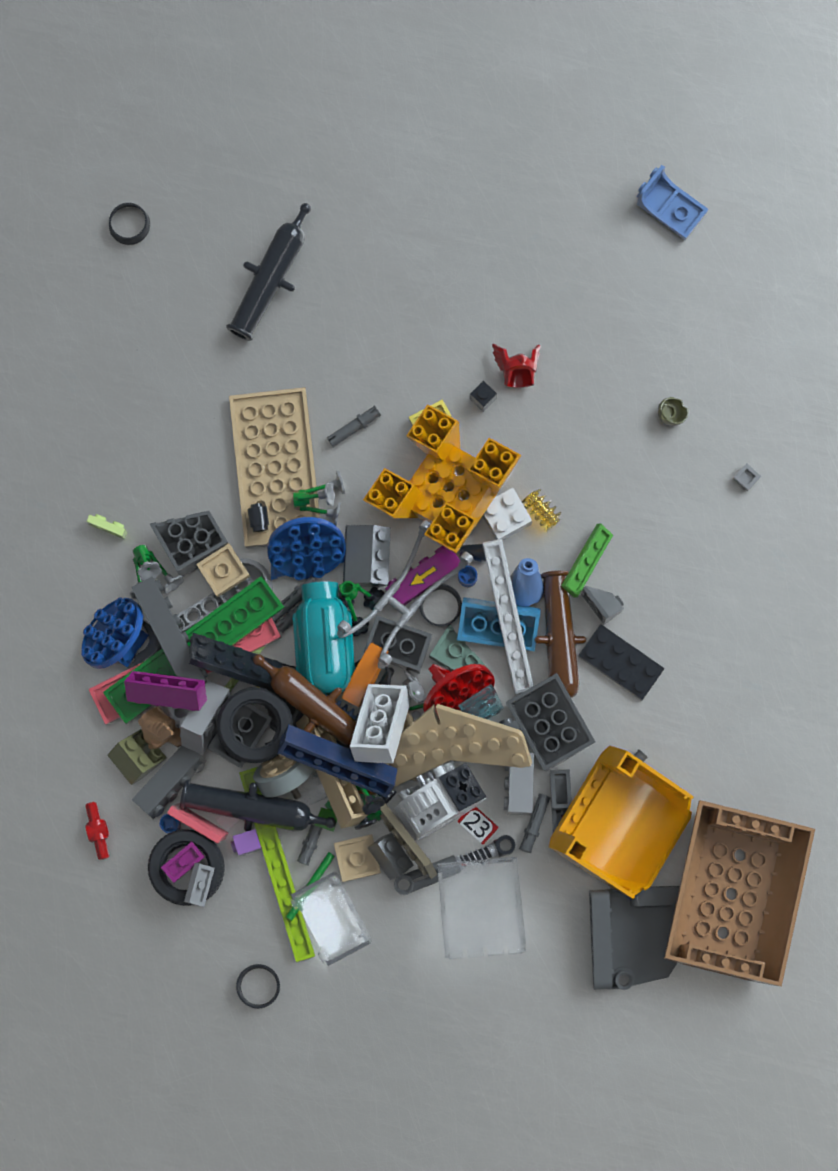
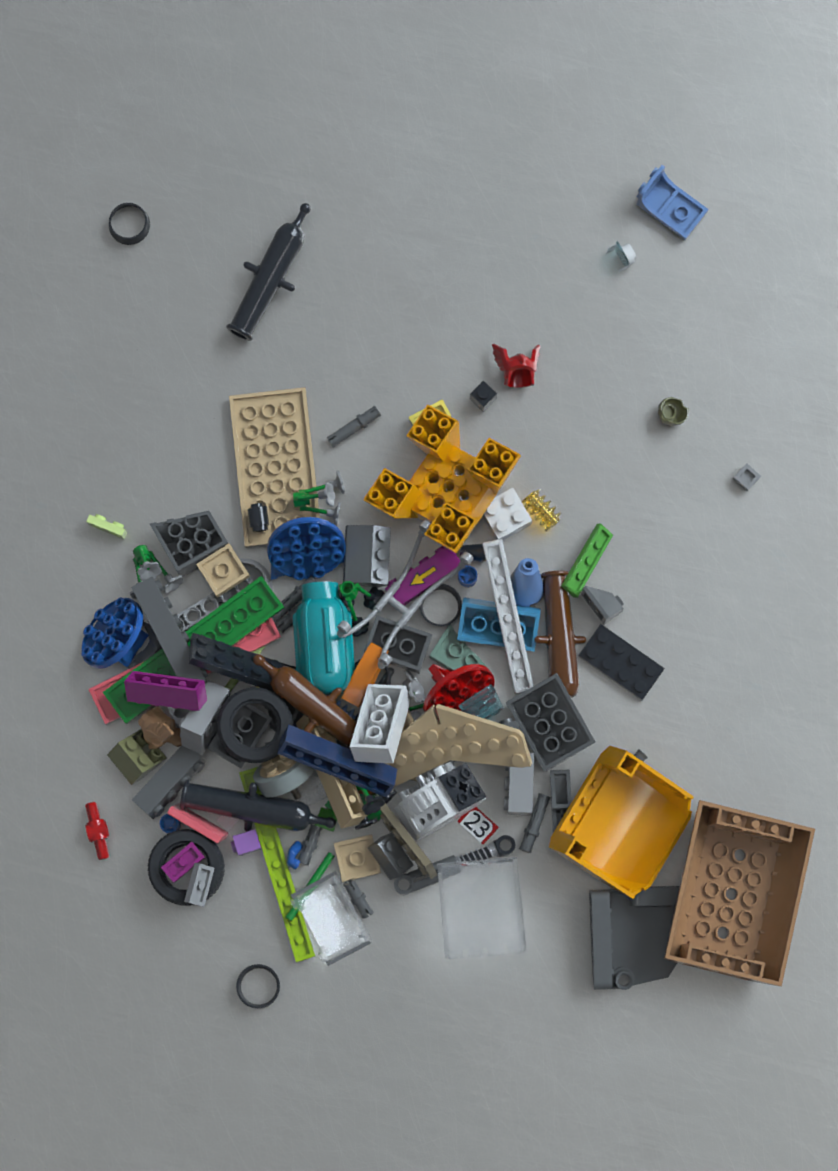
(292, 853): none -> blue arm
(358, 898): none -> dark grey pin
(625, 254): none -> piece

